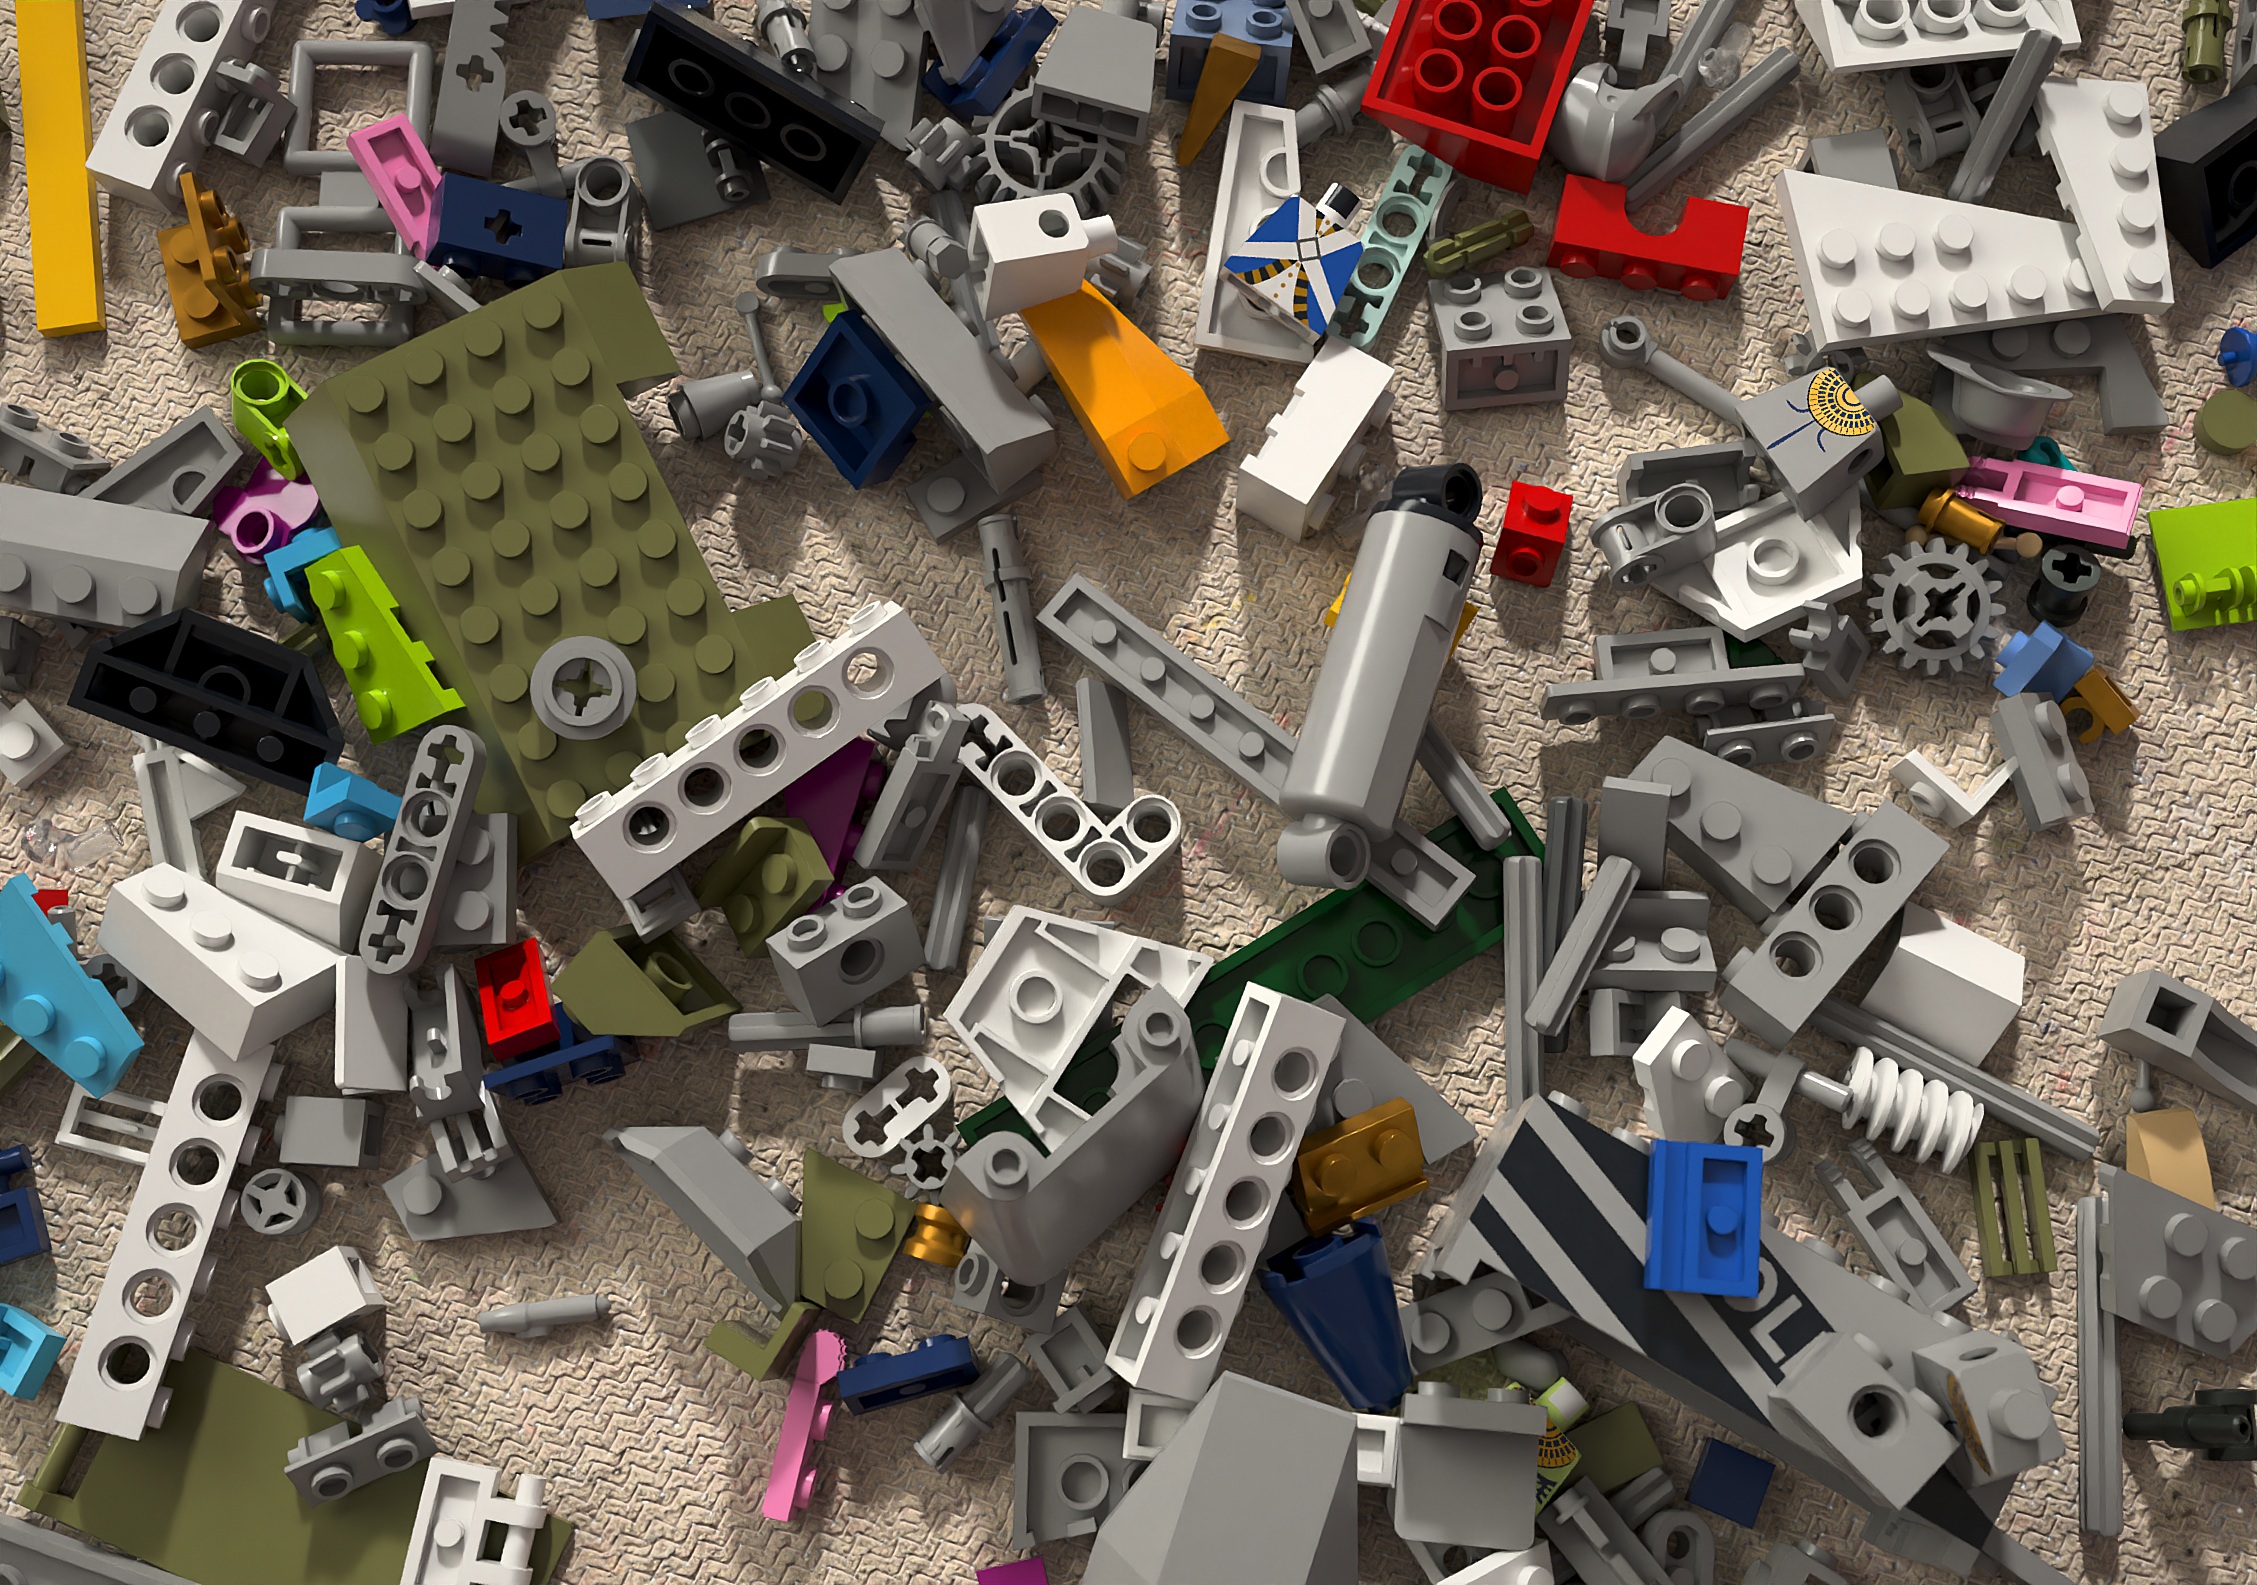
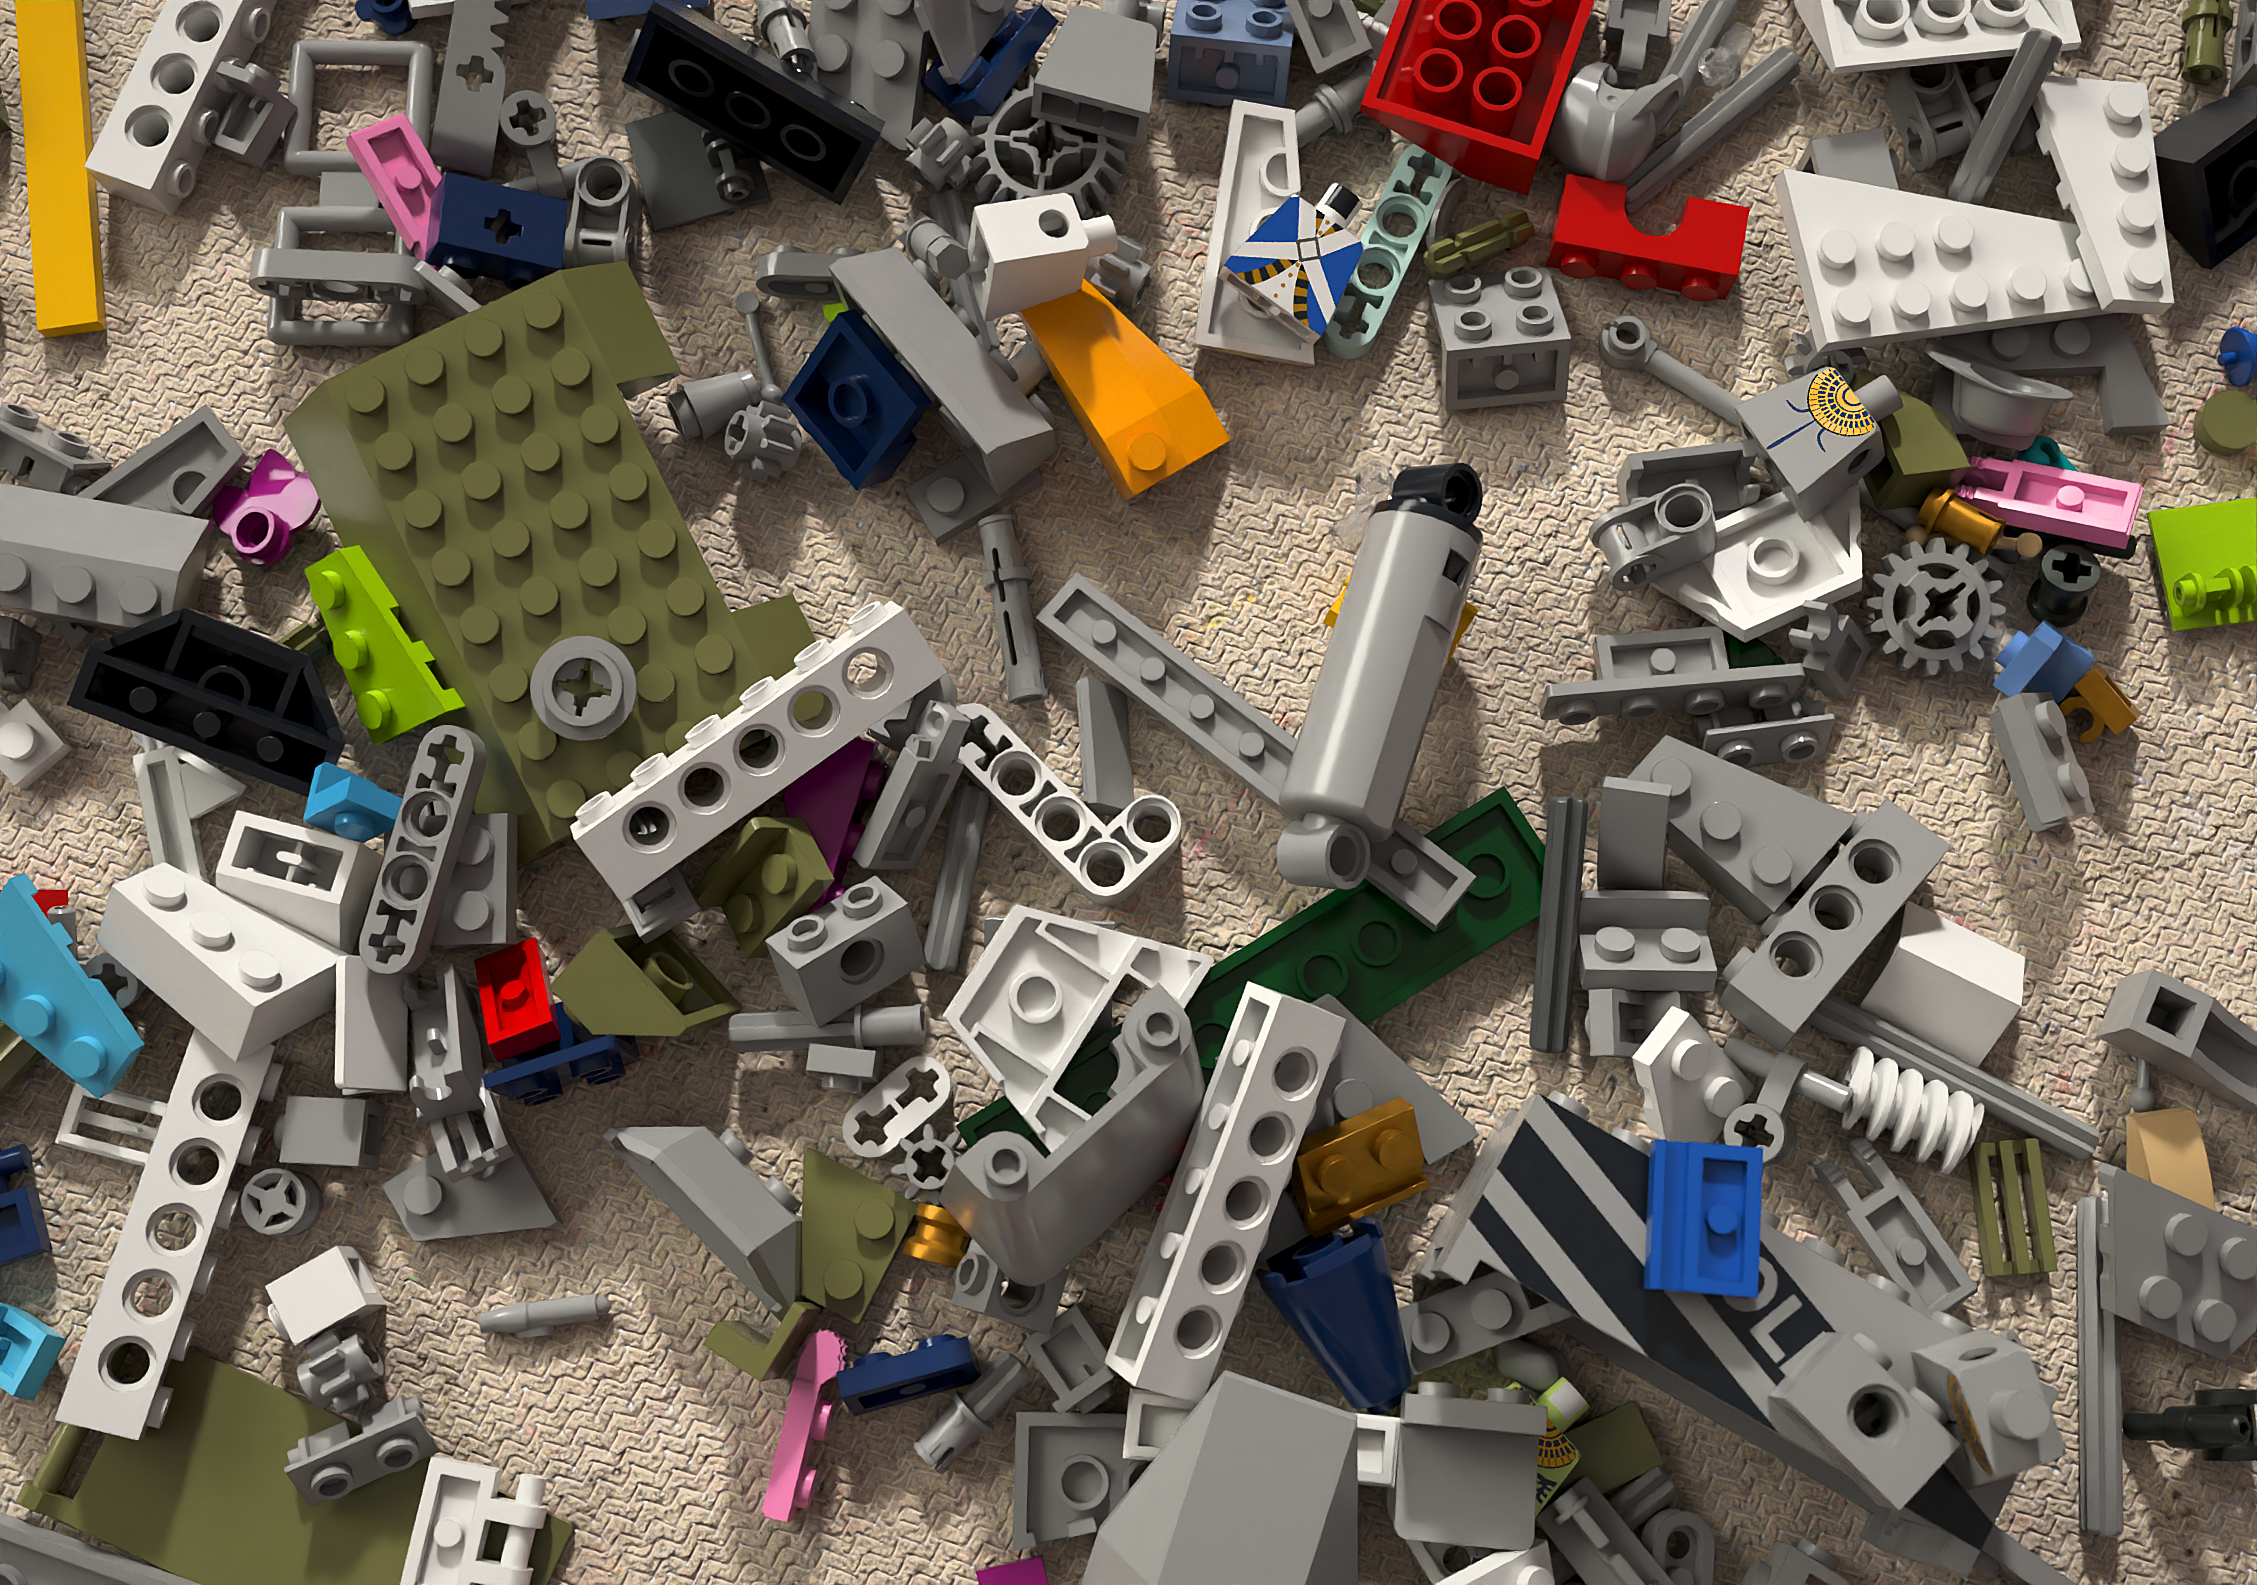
(65, 850): clear arm -> none
(209, 270): pearl gold bracket -> none
(263, 419): lime piece -> none
(287, 567): dark azure bracket -> none
(1224, 75): pearl gold slope -> none
(1316, 440): white wedge -> none
(1462, 789): light grey axle -> none
(1522, 977): light grey axle -> none
(1531, 534): red bracket -> none
(1582, 946): light grey axle -> none
(1729, 1482): dark blue tile -> none
(1941, 797): white bracket -> none

